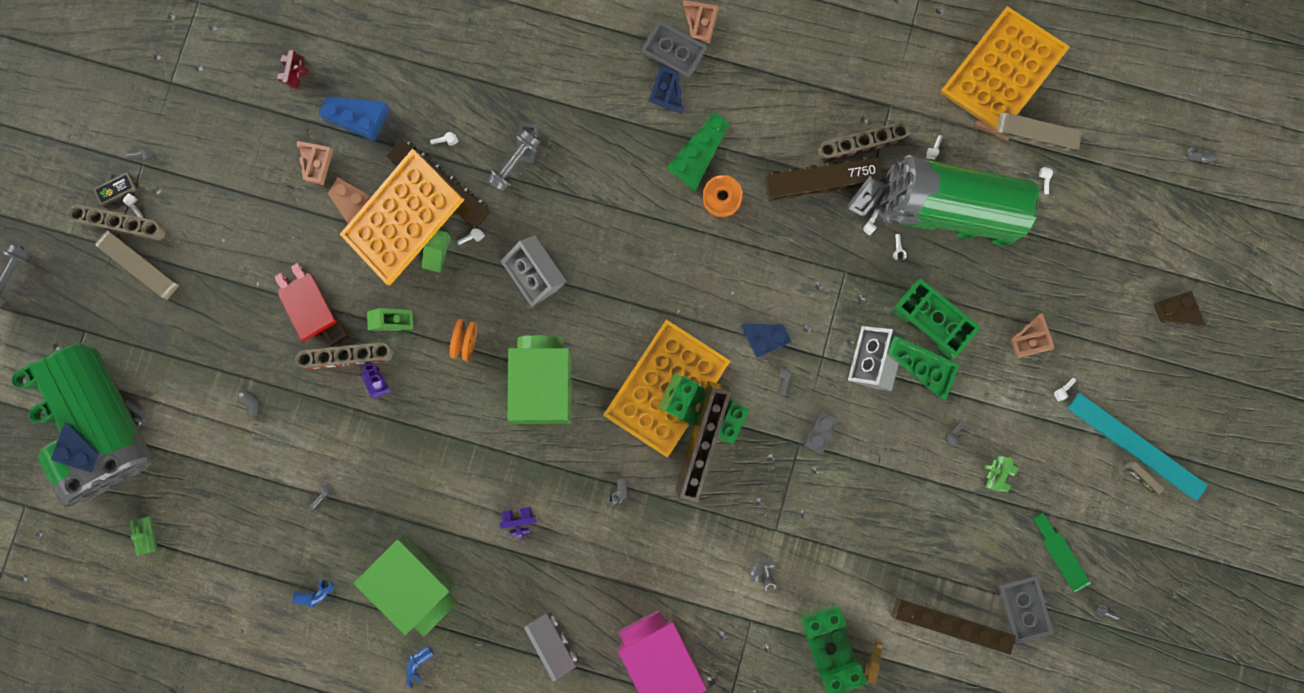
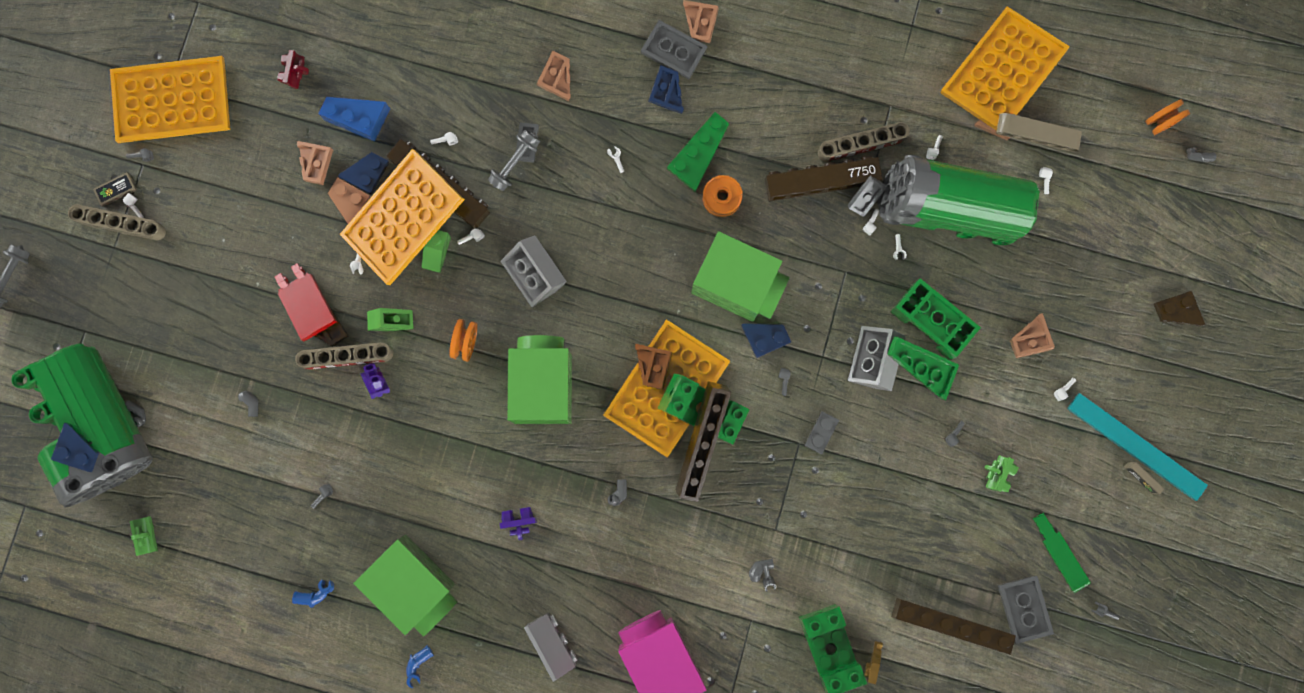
(137, 264): dark tan beam -> none
(169, 99): none -> light orange plate
(357, 265): none -> white hand
(366, 172): none -> dark blue wing
(556, 76): none -> nougat wing
(616, 158): none -> white hand
(653, 365): none -> dark orange wing
(740, 278): none -> bright green container
(1167, 117): none -> orange wheel

